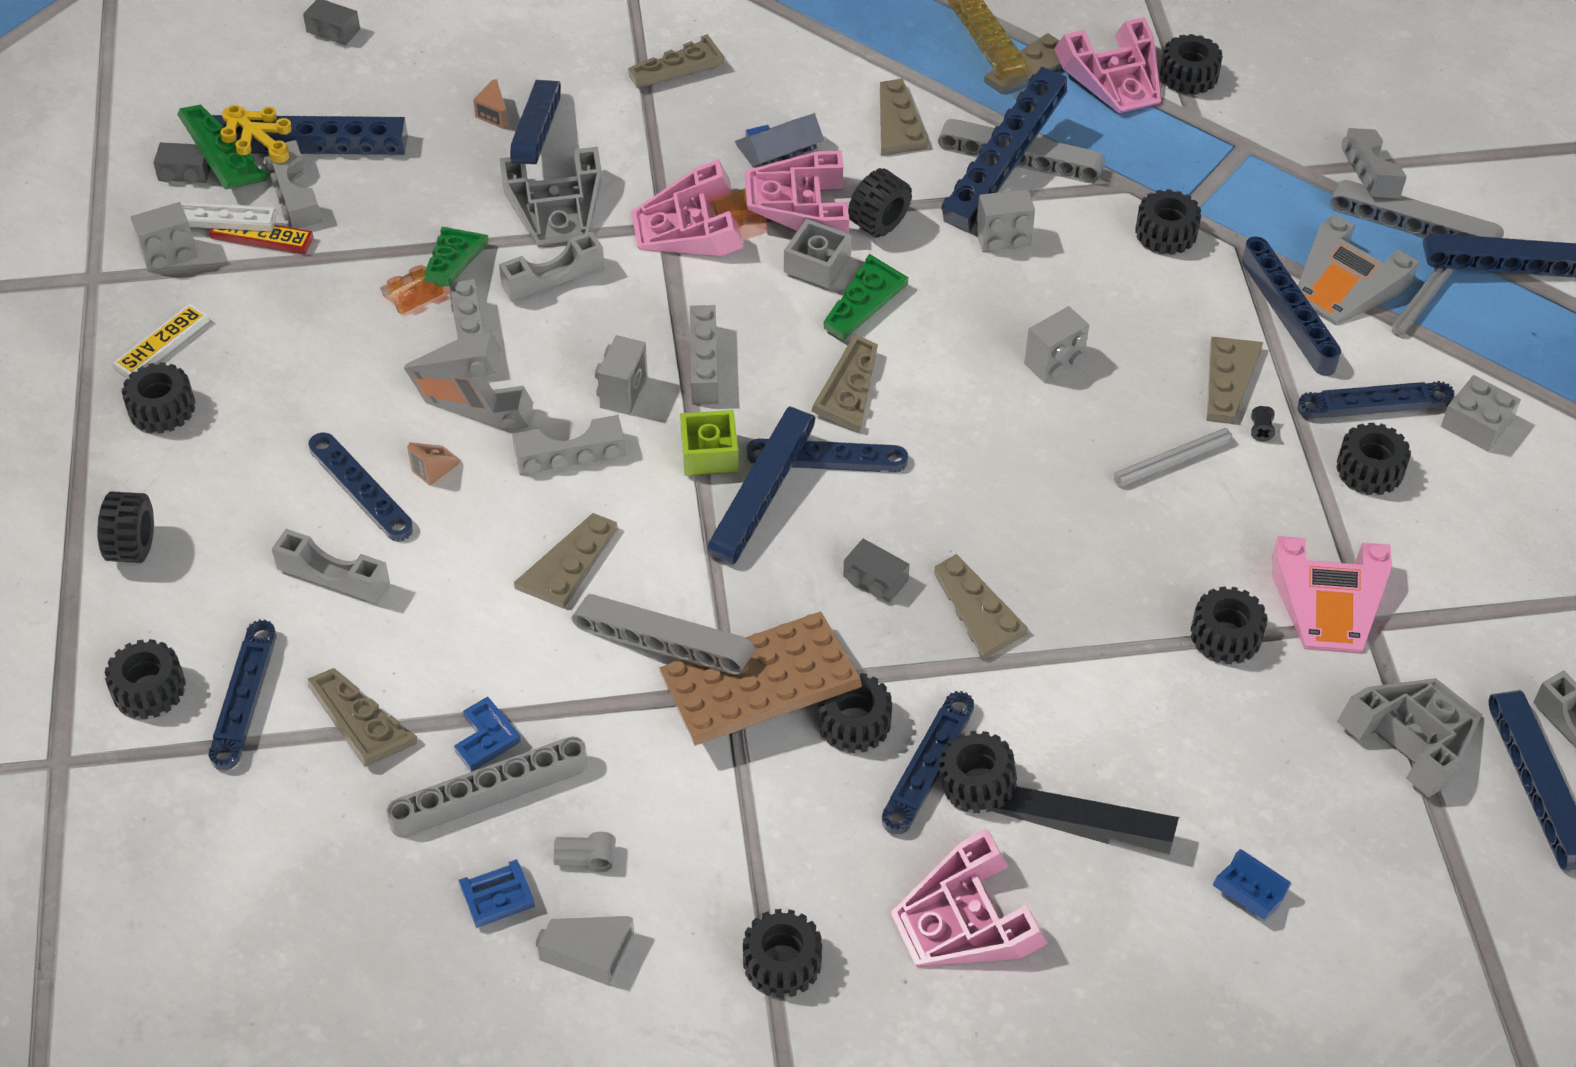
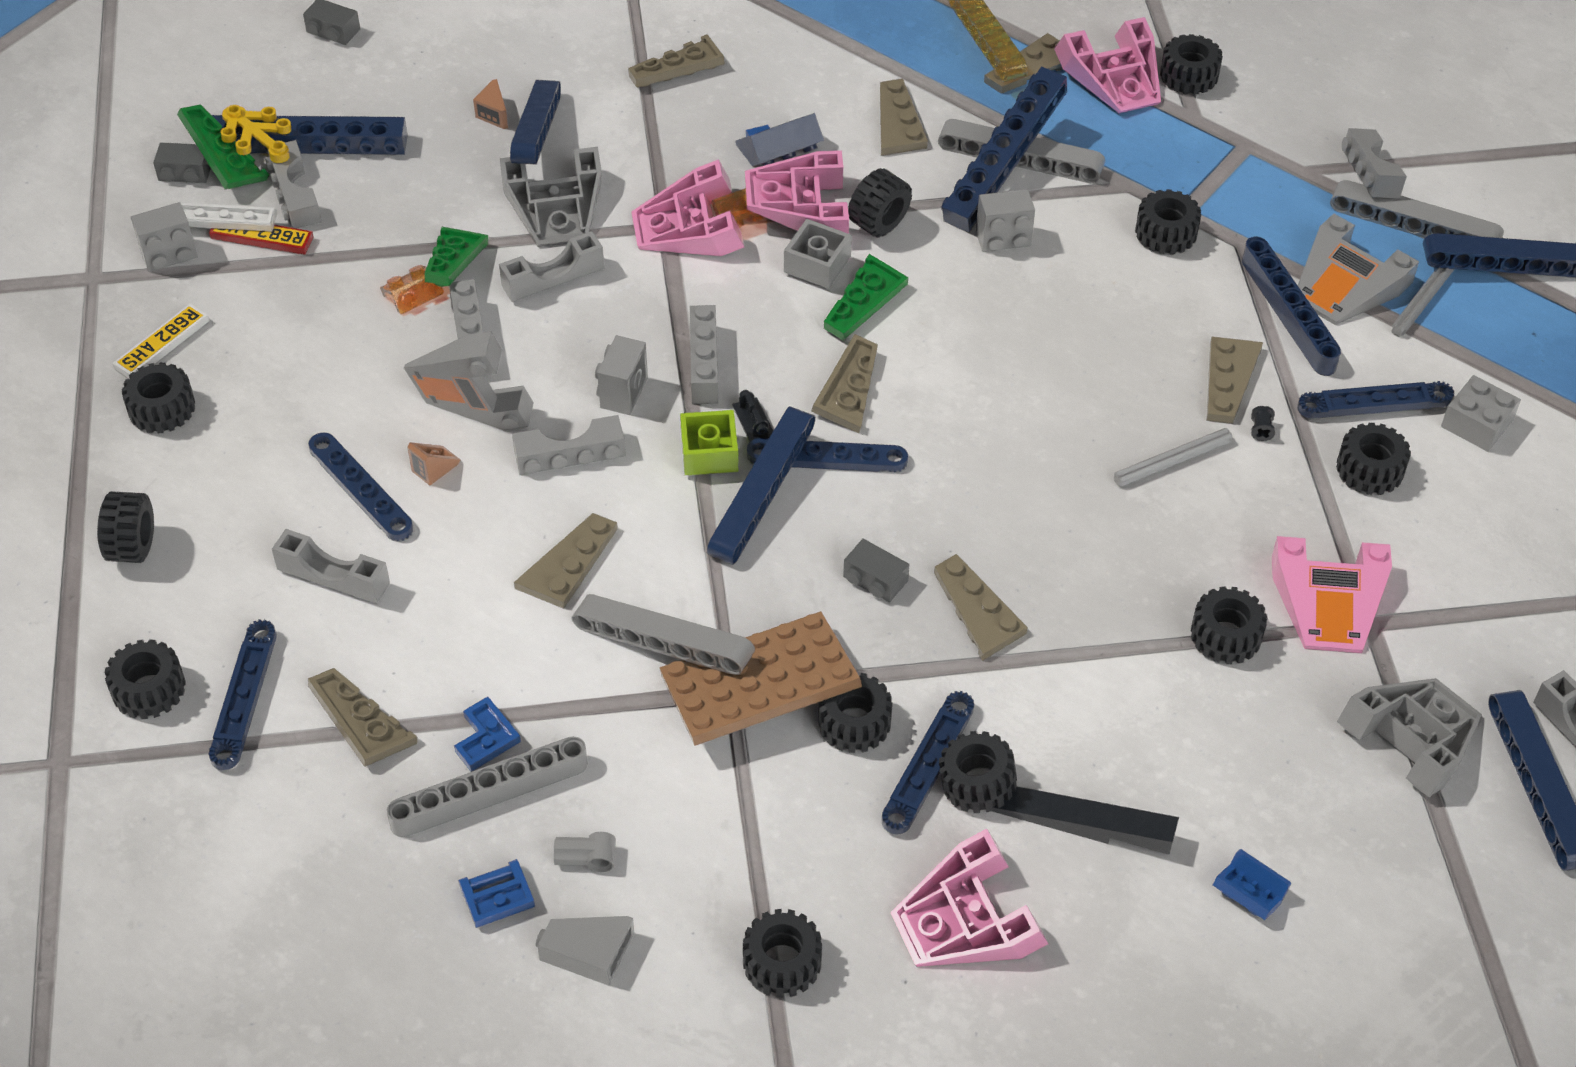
(752, 416): none -> black hinge
(1056, 344): light grey brick -> none

